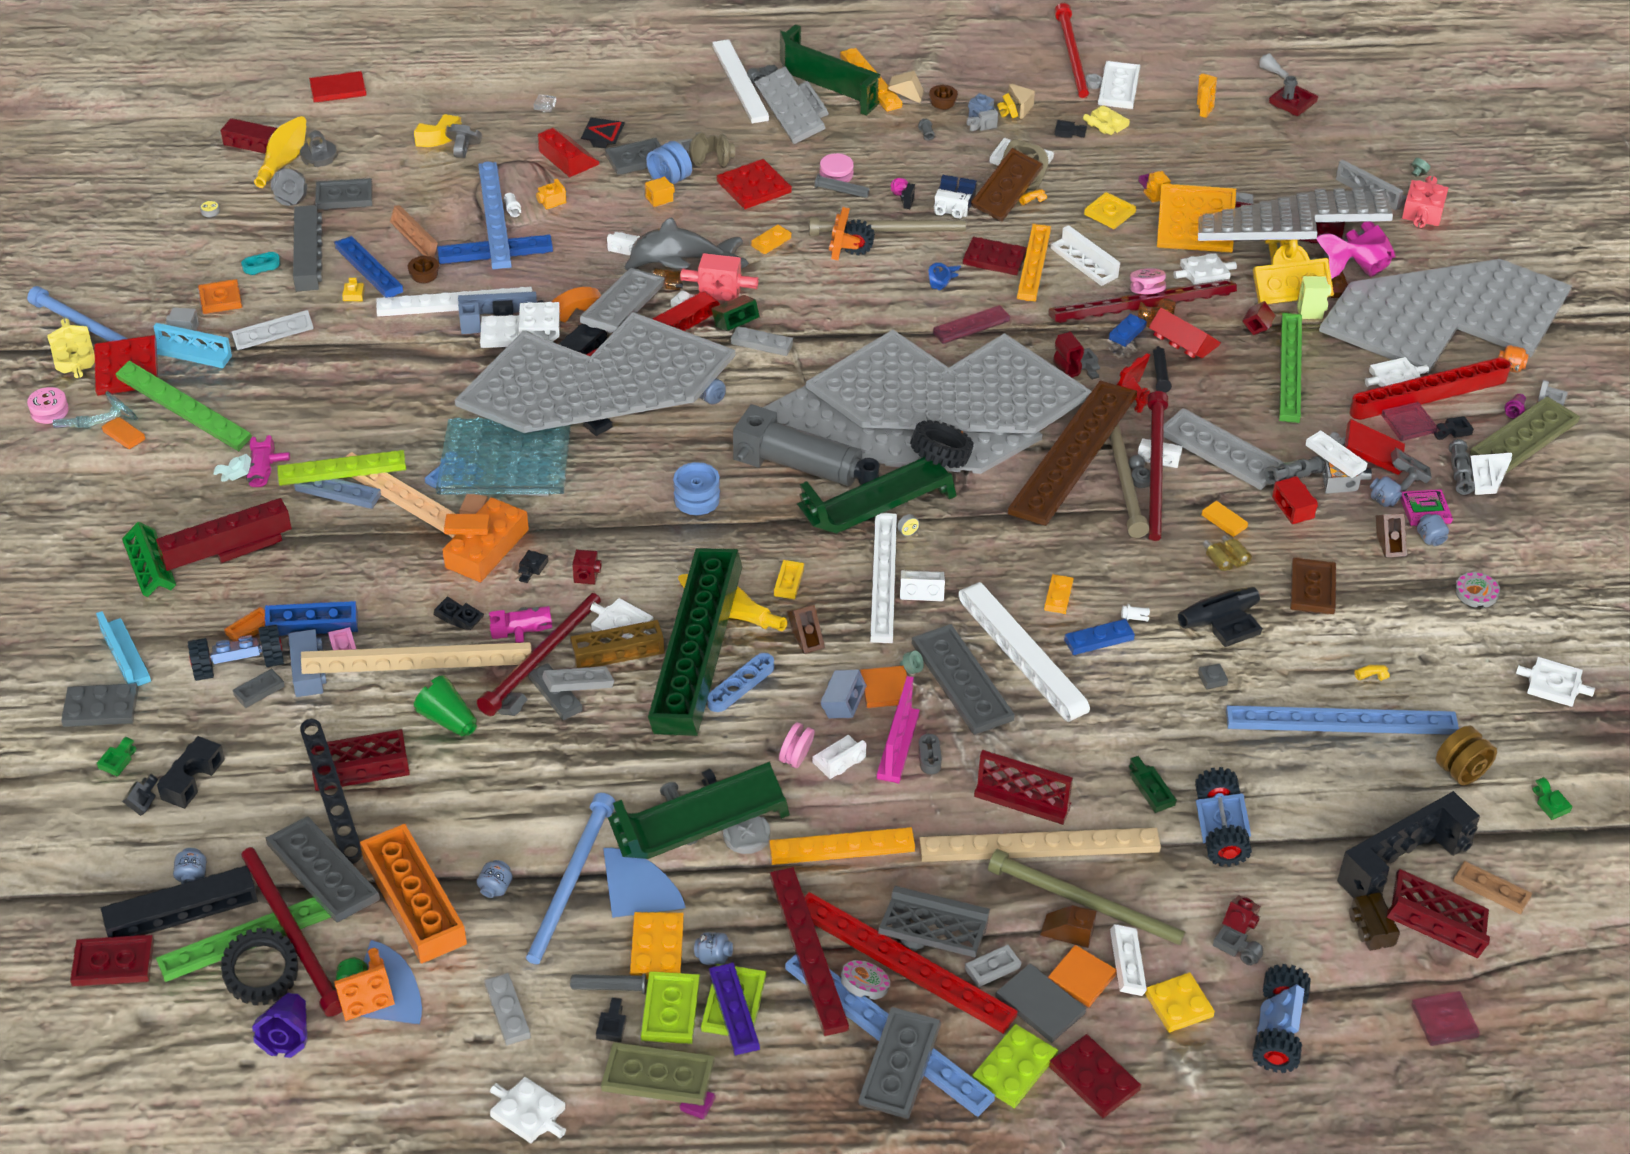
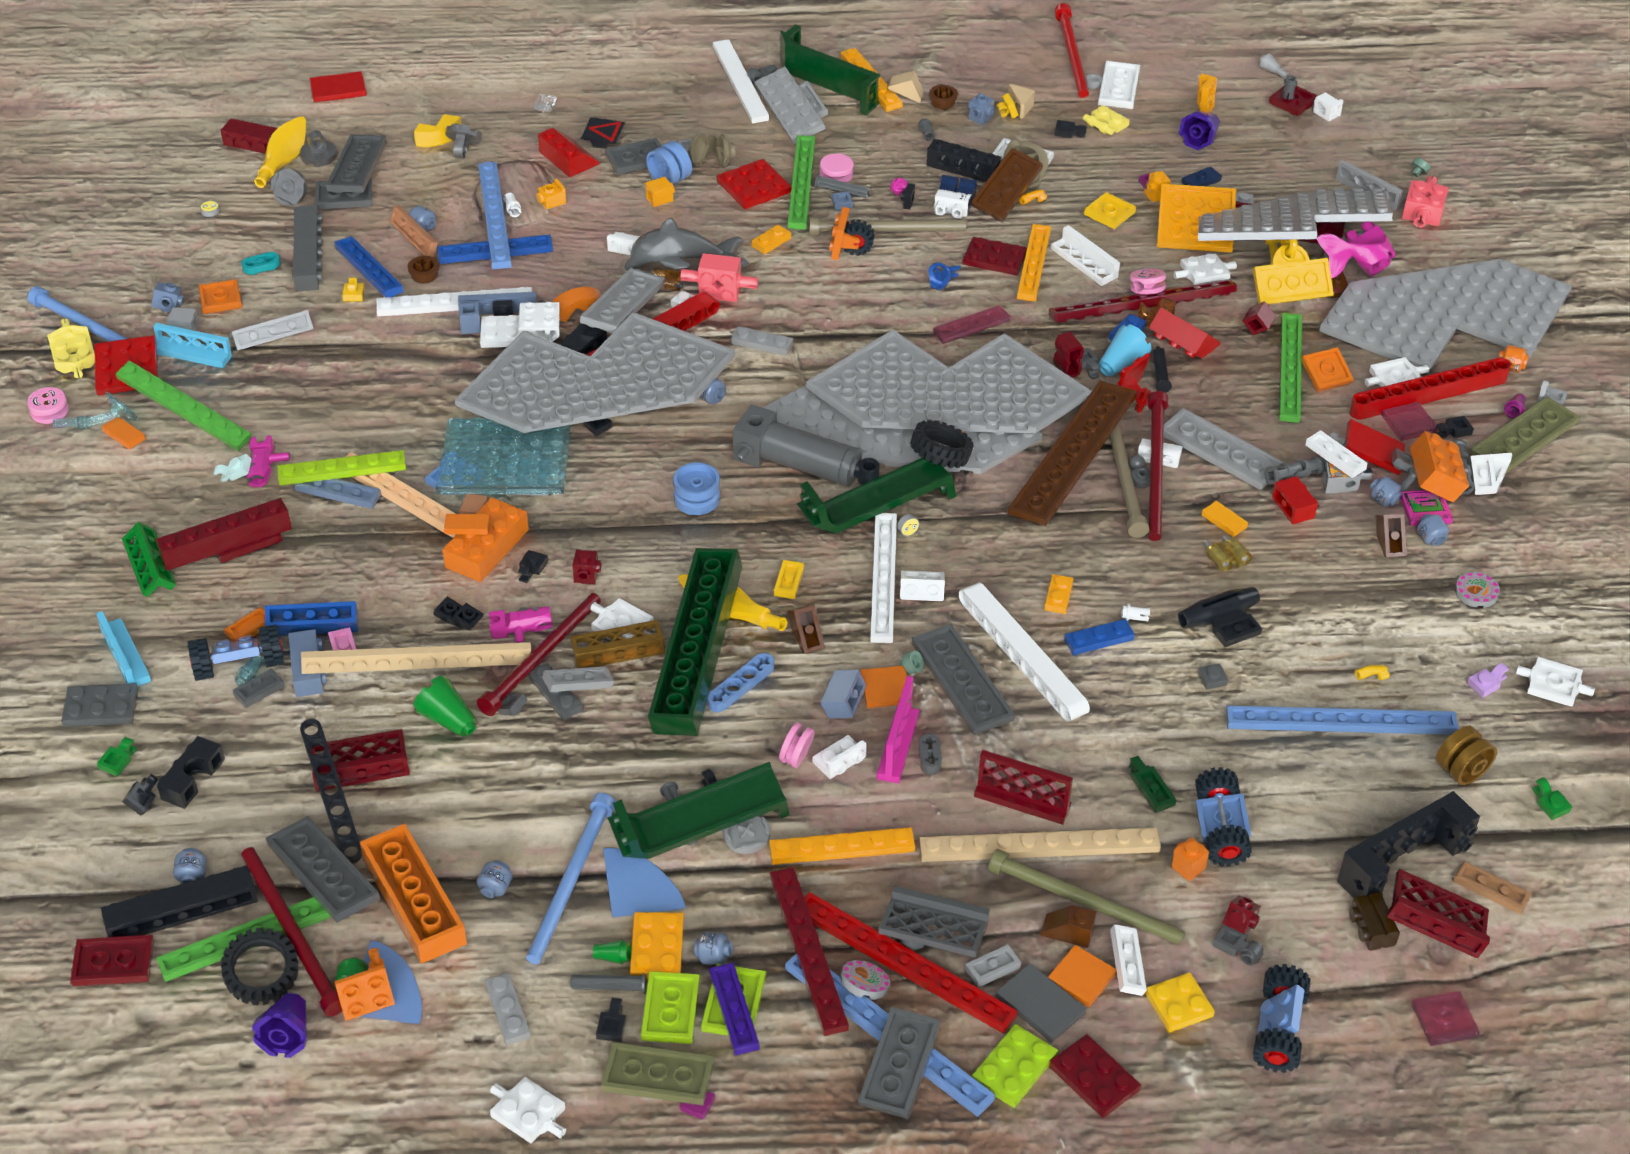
(167, 296): none -> sand blue brick
(249, 670): none -> clear light blue pin
(356, 163): none -> dark grey plate
(424, 217): none -> sand blue head
(615, 951): none -> green cone
(735, 312): dark green brick -> none
(801, 182): none -> bright green plate
(841, 200): none -> sand blue tile
(961, 160): none -> black brick
(985, 121): light grey plate -> none
(1123, 350): none -> medium azure cone
(1190, 858): none -> orange brick
(1199, 129): none -> dark purple cone
(1202, 178): none -> dark blue plate
(1313, 297): yellowish green brick -> none
(1313, 586): reddish brown plate -> none
(1327, 106): none -> white brick
(1327, 369): none -> orange tile
(1439, 466): none -> orange brick
(1488, 682): none -> lavender plate

